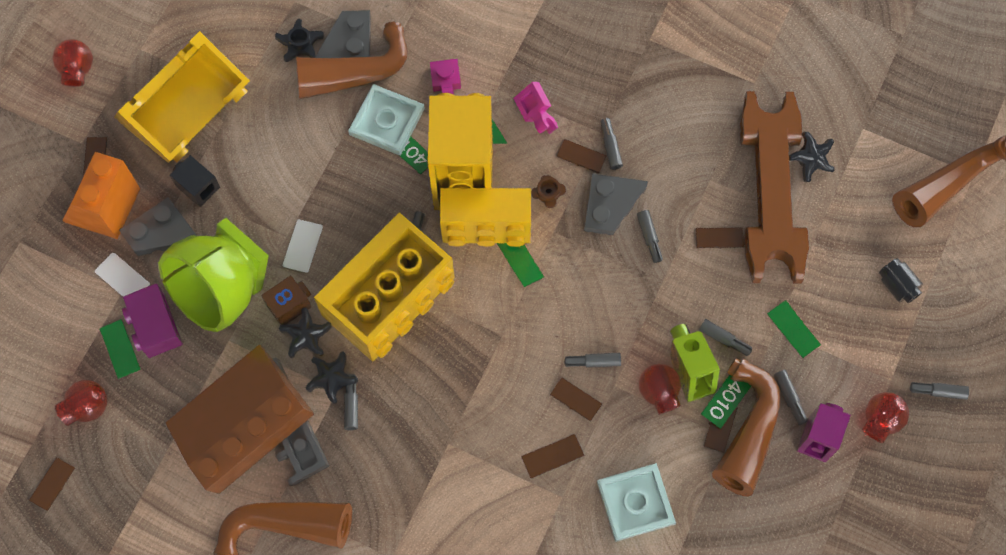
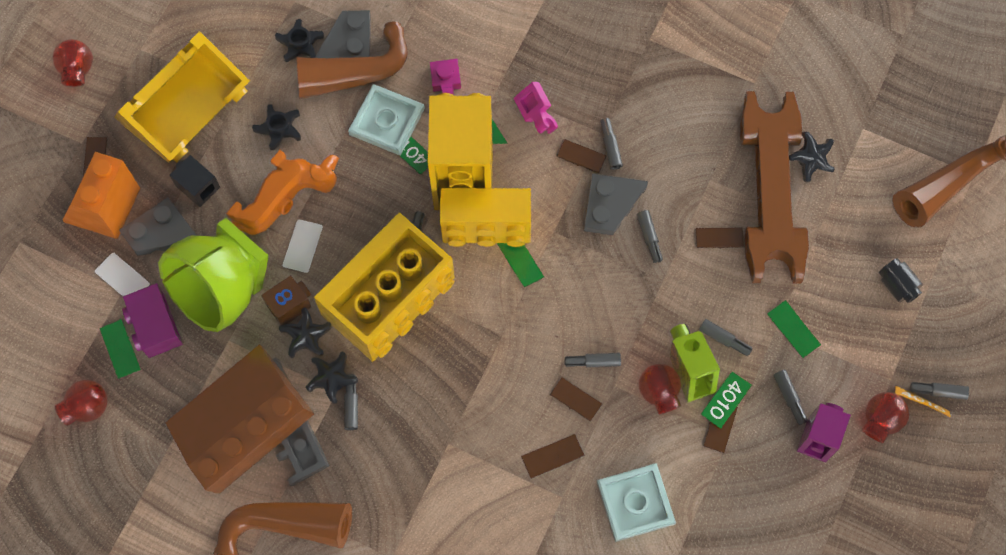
(52, 484): reddish brown window -> none
(278, 126): none -> black animal
(280, 188): none -> orange animal
(548, 182): reddish brown plate -> none
(746, 455): dark orange animal -> none
(907, 394): none -> light orange sticker

